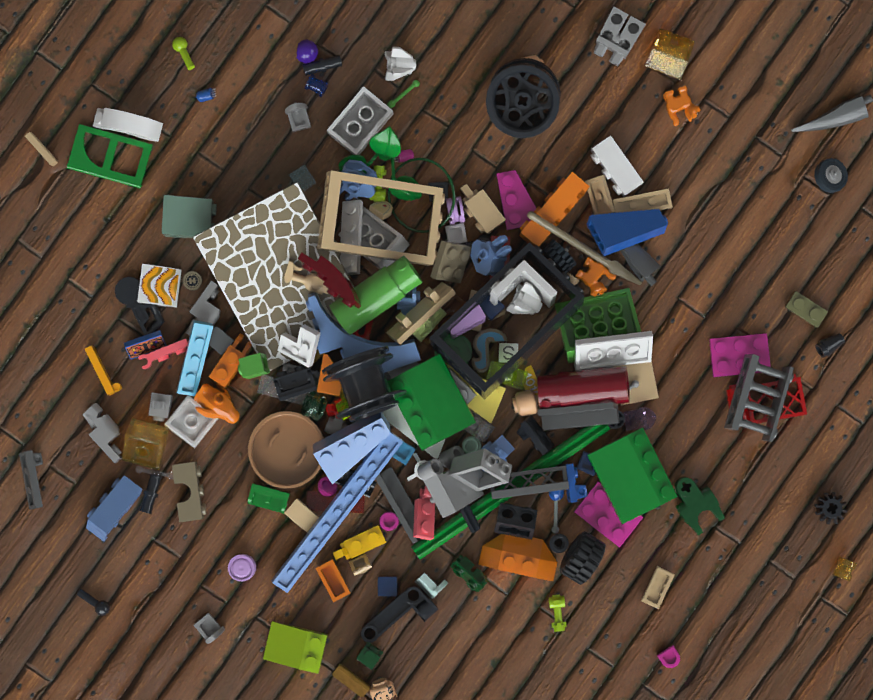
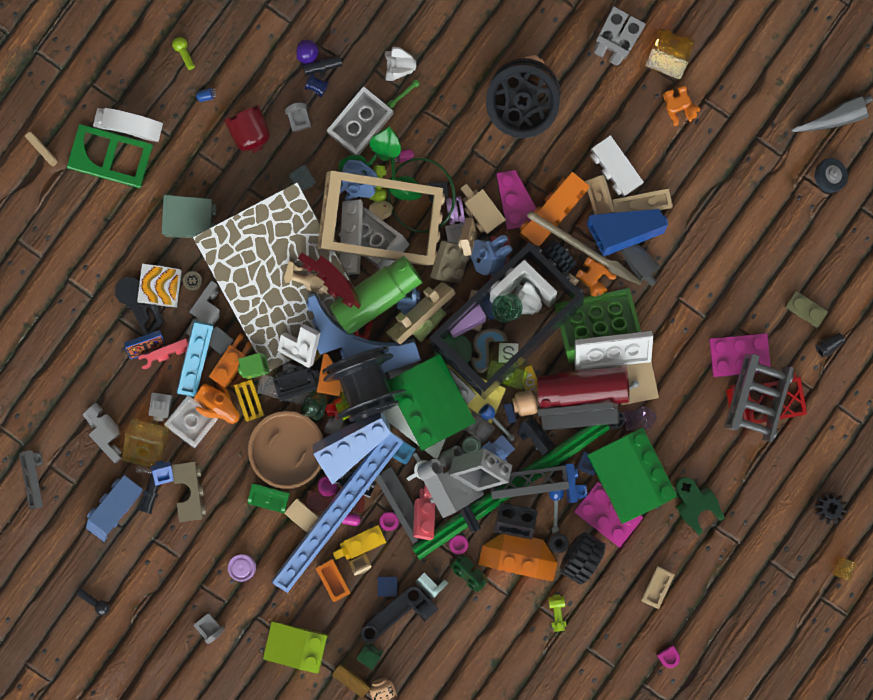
(109, 387): light orange hinge -> none
(162, 472): none -> tile
(248, 129): none -> dark red cylinder
(254, 415): none -> yellow tile
(352, 519): none -> dark pink piece
(458, 544): none -> dark pink tile
(468, 236): none -> tan plate
(488, 413): none -> hinge
(507, 307): none -> clear green wheel
(509, 413): none -> dark blue tile

